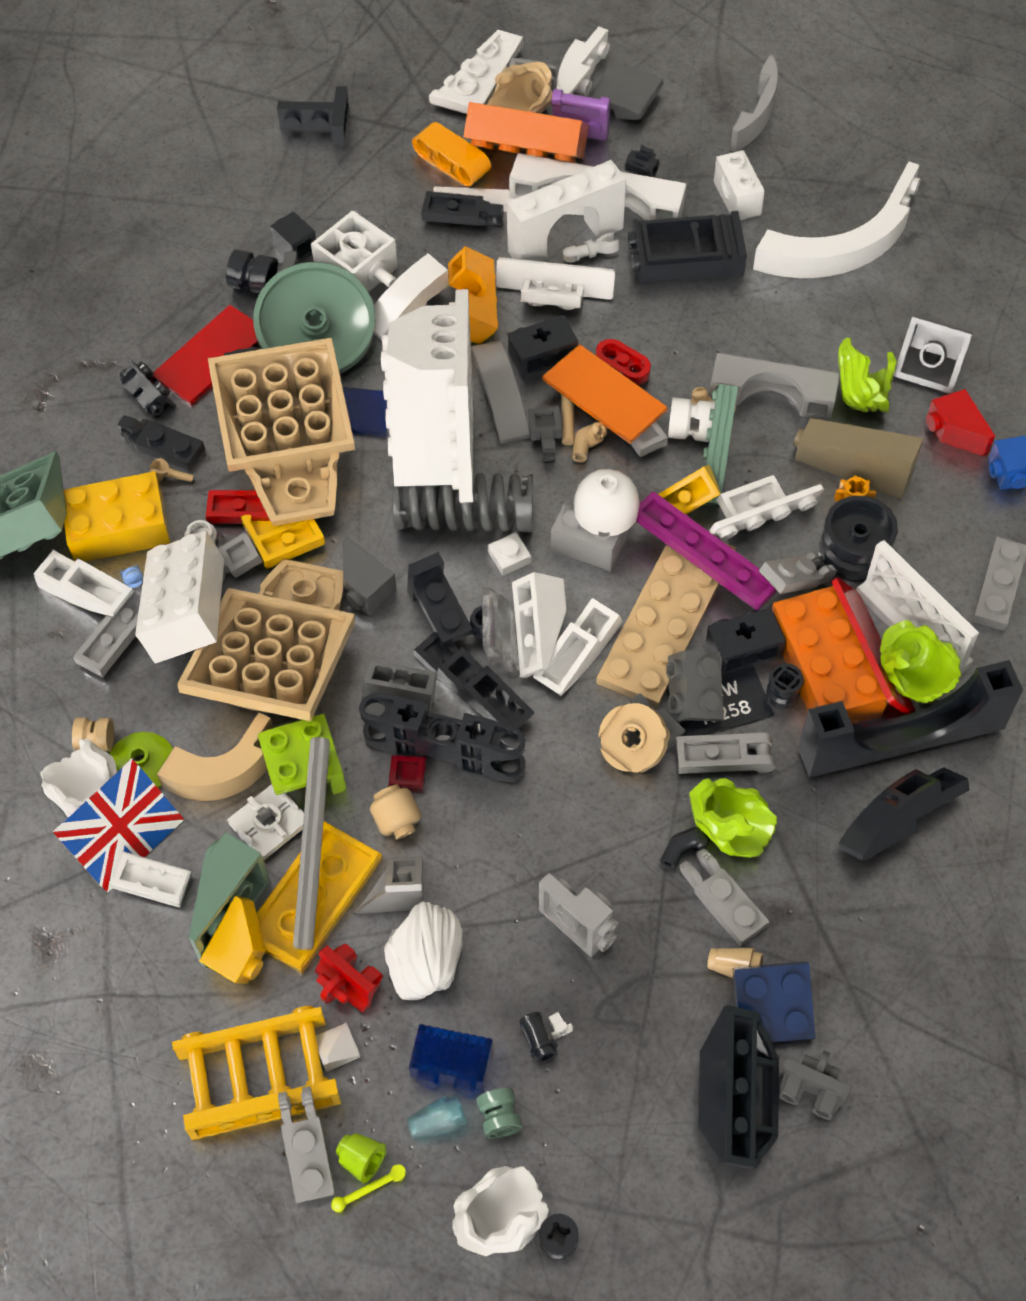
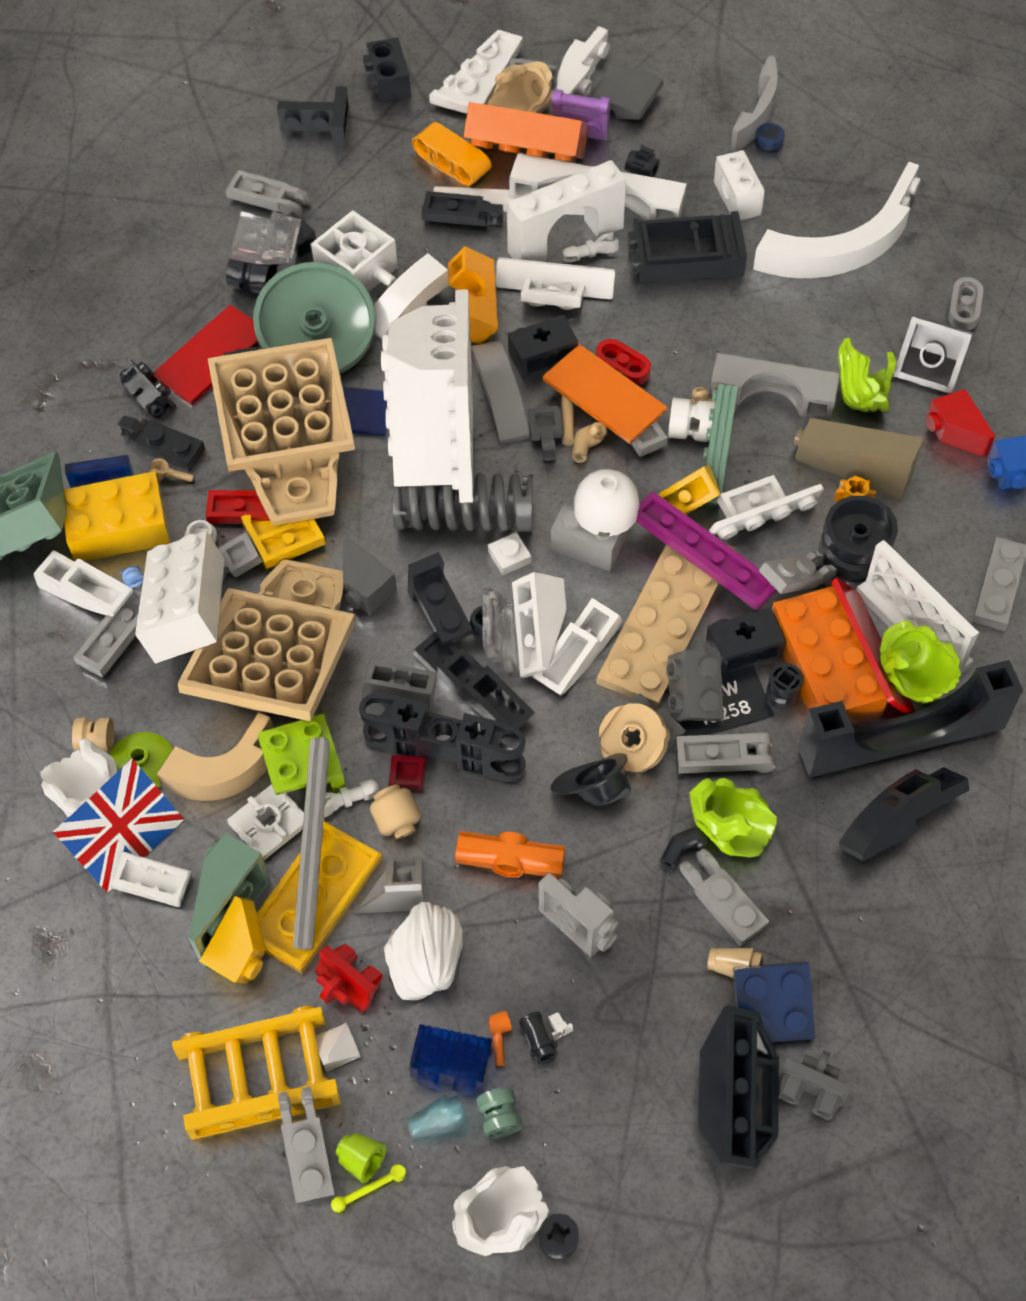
(98, 470): none -> clear blue plate
(265, 240): none -> clear slope
(267, 193): none -> light grey hinge
(345, 796): none -> white piece
(388, 69): none -> black brick
(499, 1024): none -> orange hand
(510, 854): none -> orange piece
(597, 781): none -> black piece
(770, 136): none -> dark blue tile
(965, 303): none -> light grey plate

